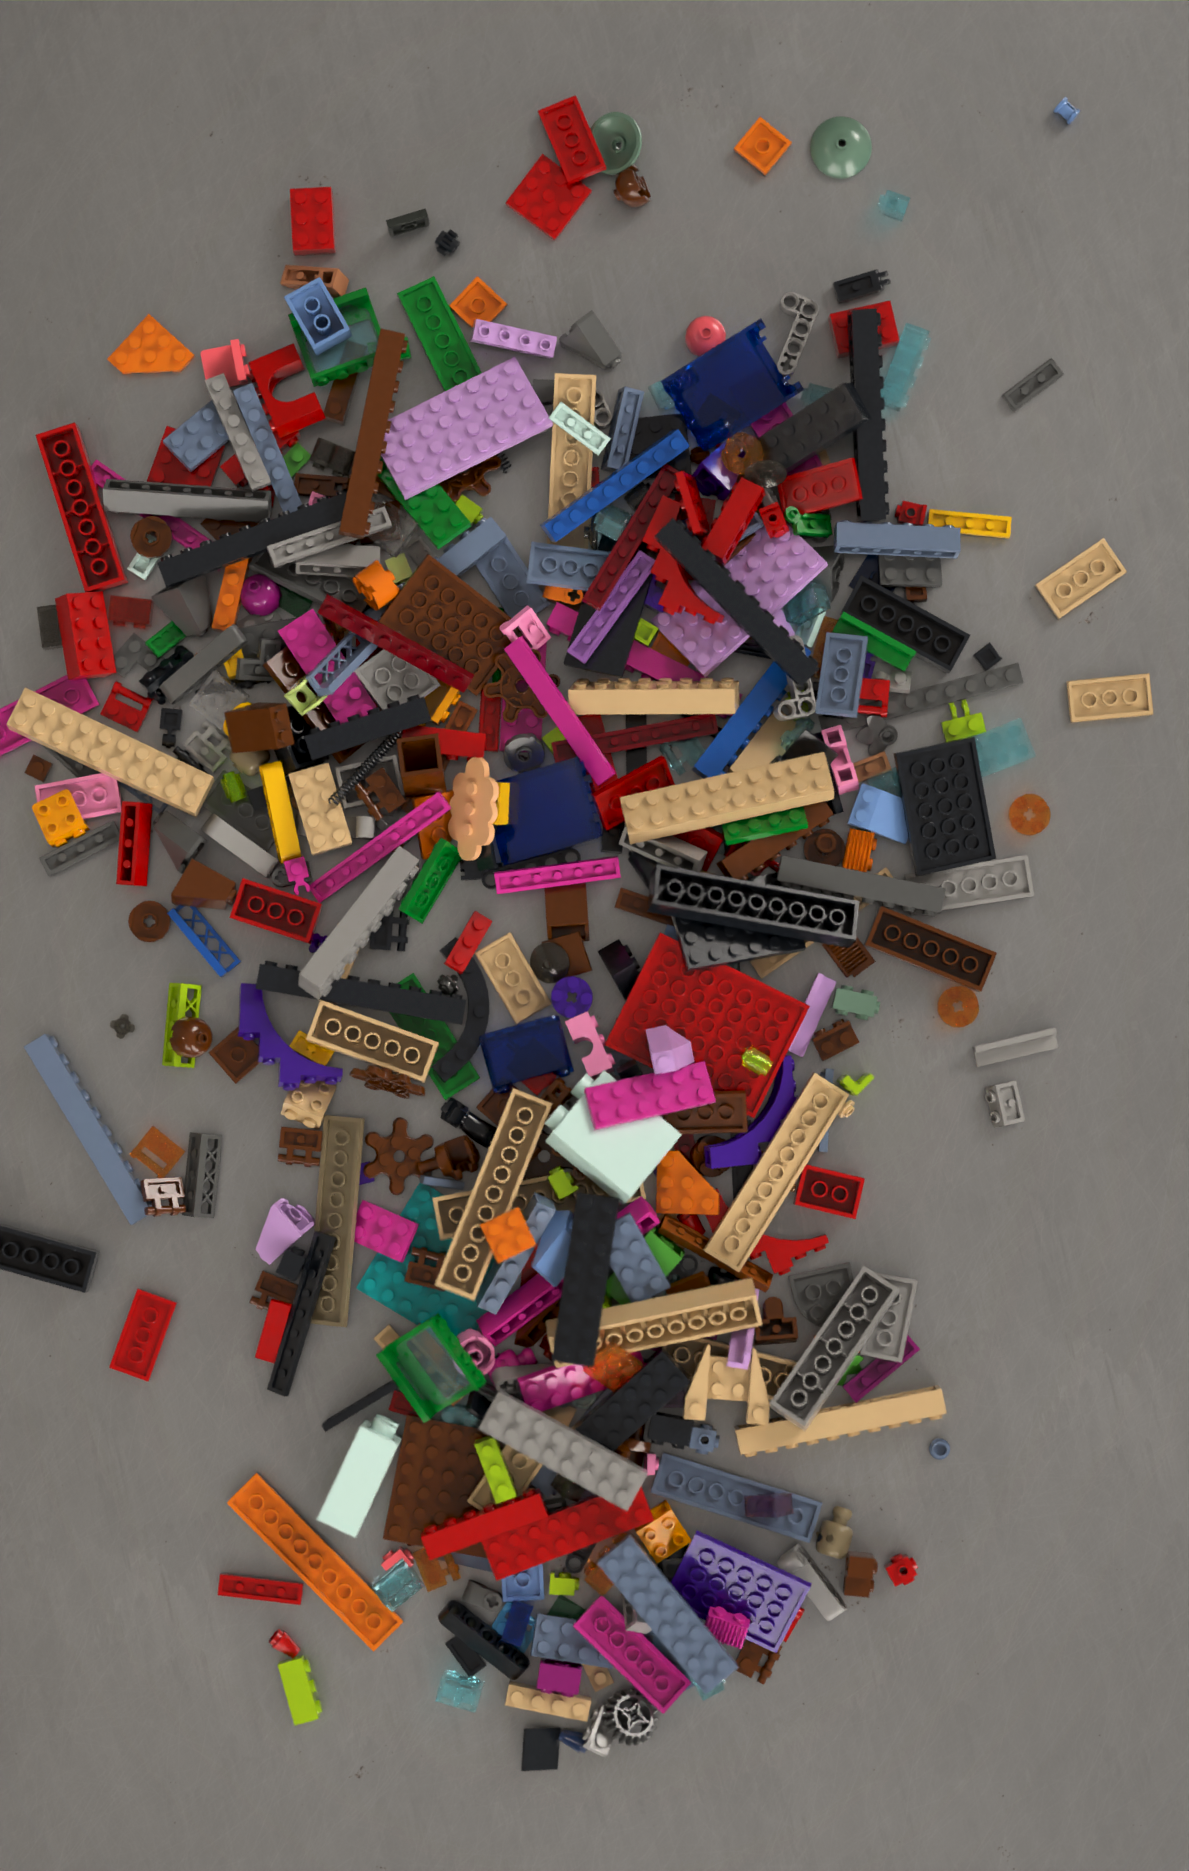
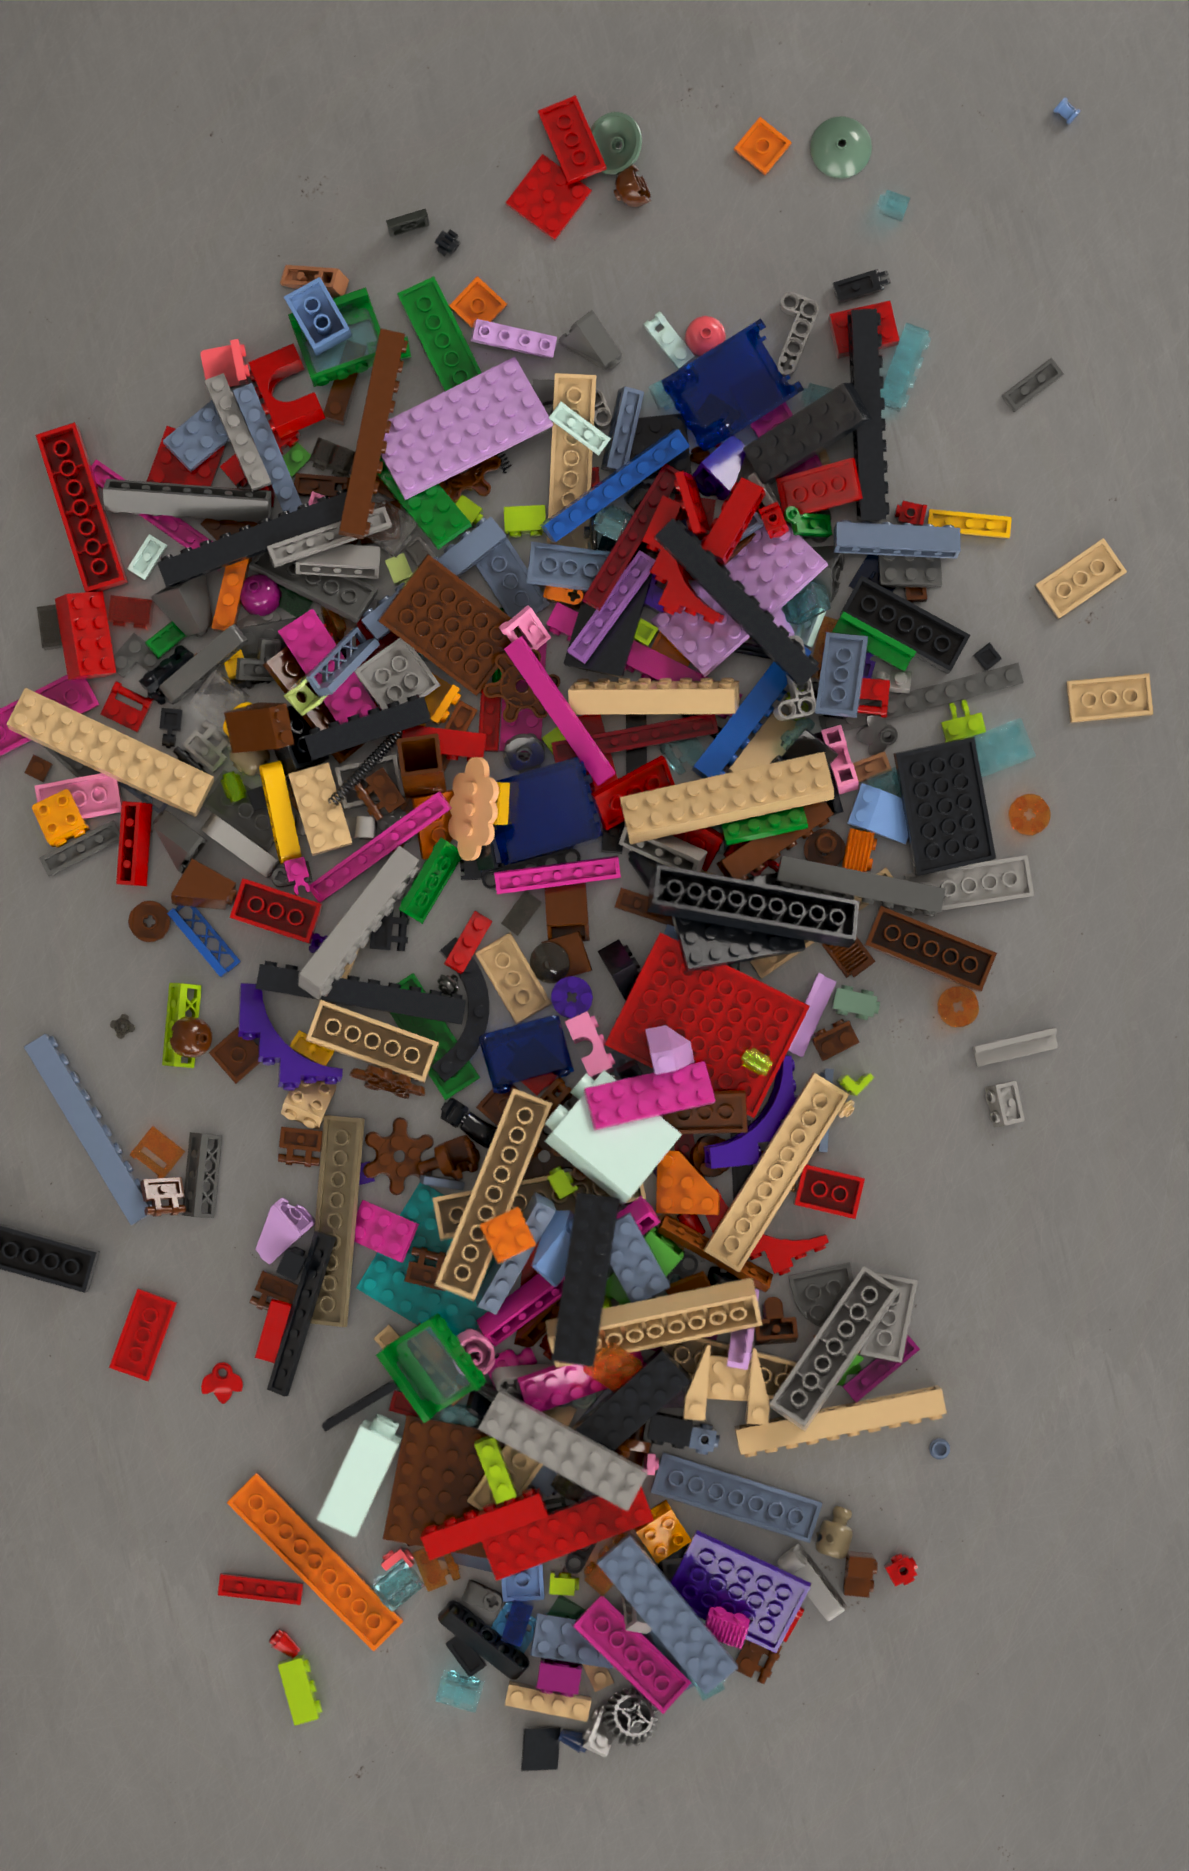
(147, 526): reddish brown plate -> none
(150, 350): orange plate -> none
(222, 1385): none -> red plate
(312, 221): red brick -> none
(376, 585): orange brick -> none
(395, 643): dark red plate -> none
(521, 913): none -> clear smoke brick
(524, 520): none -> lime brick
(669, 341): none -> light aqua plate
(732, 449): clear orange plate -> none
(766, 473): clear smoke dish -> none
(768, 1505): clear purple slope -> none

